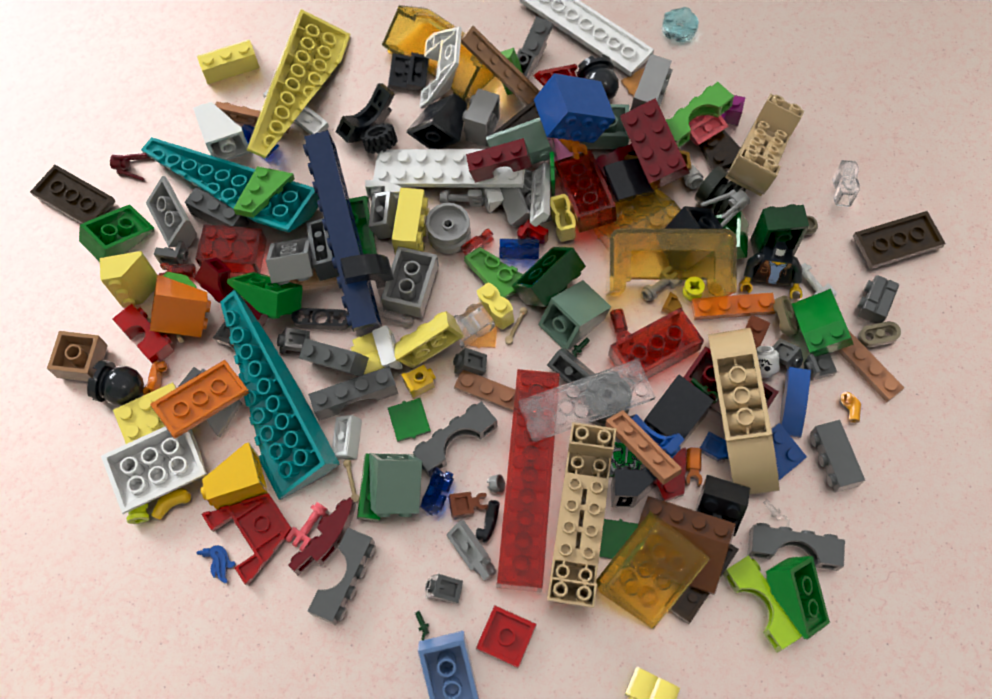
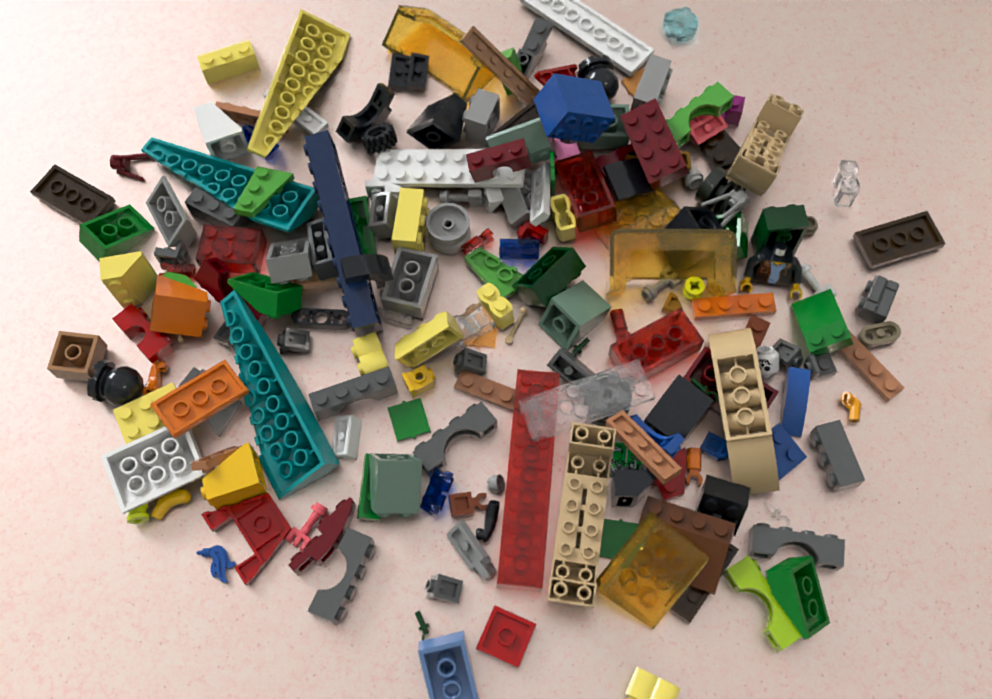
(209, 462): none -> nougat hinge
(333, 357): dark grey brick -> none
(347, 463): tan hinge -> none
(385, 346): white slope -> none
(445, 49): white wedge -> none
(574, 147): orange bar -> none
(785, 312): dark tan plate -> none

